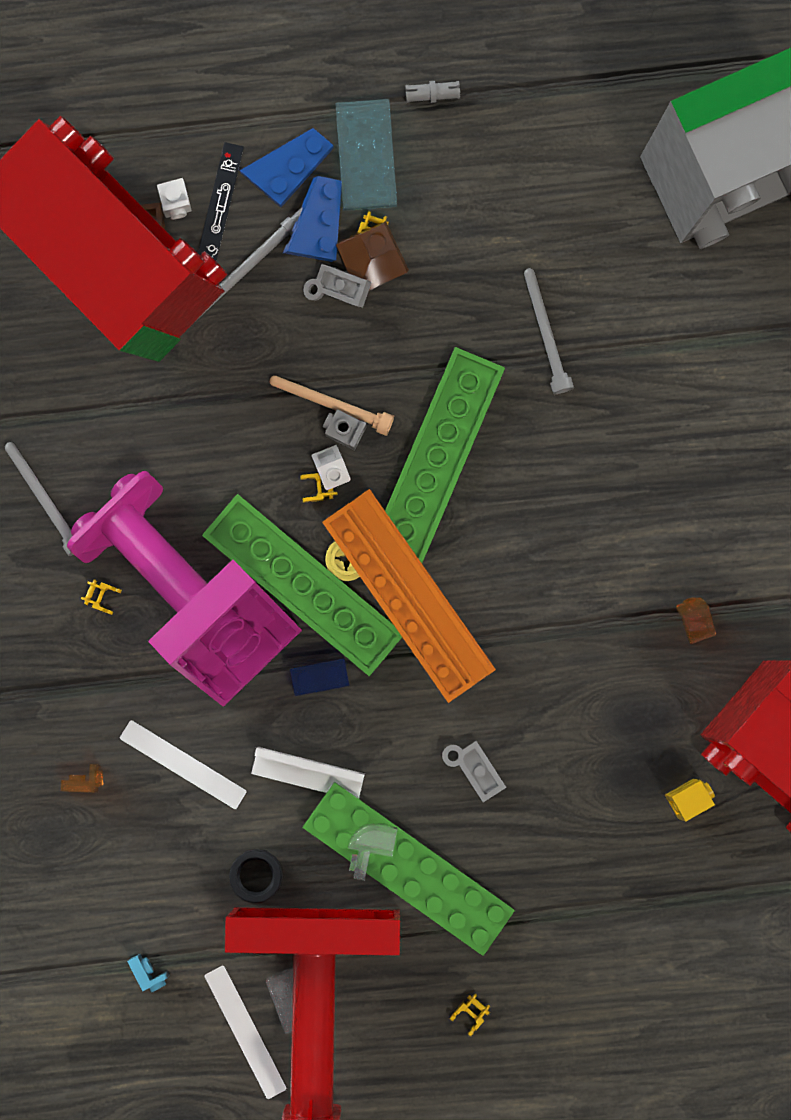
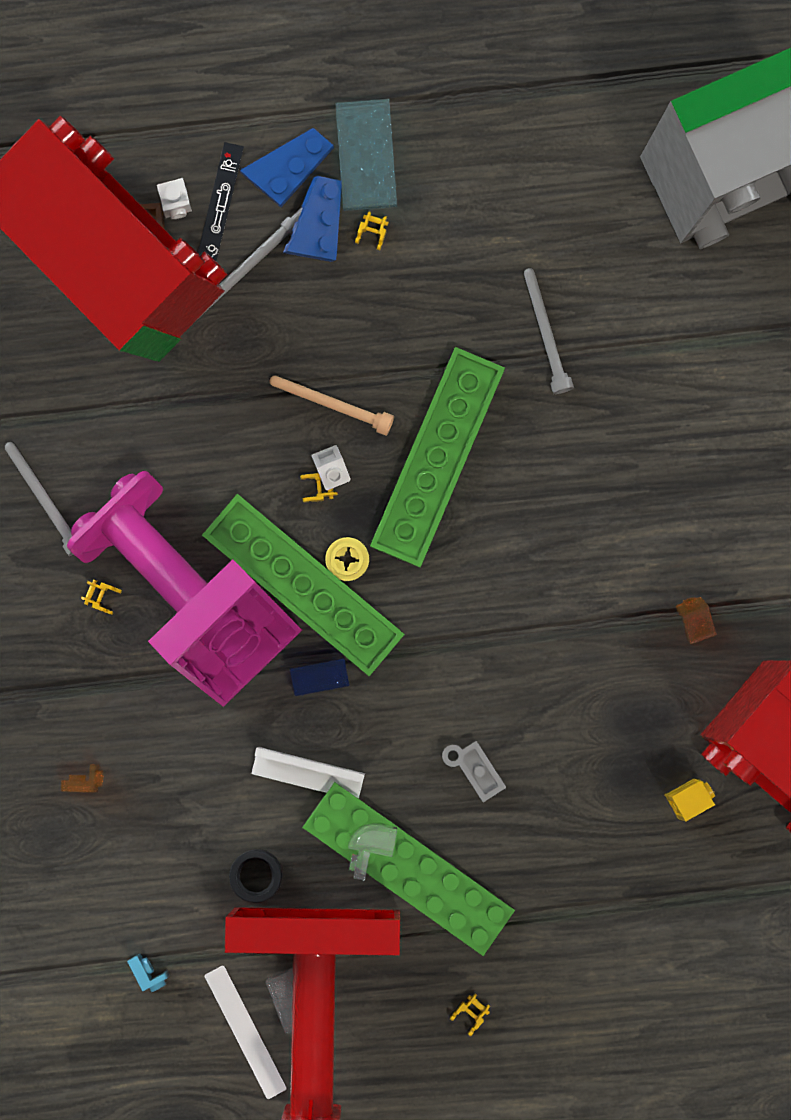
(183, 764): white sticker -> none
(338, 285): light grey hinge -> none
(348, 438): light grey brick -> none
(373, 255): reddish brown plate -> none
(409, 596): orange plate -> none
(432, 91): light grey pin -> none

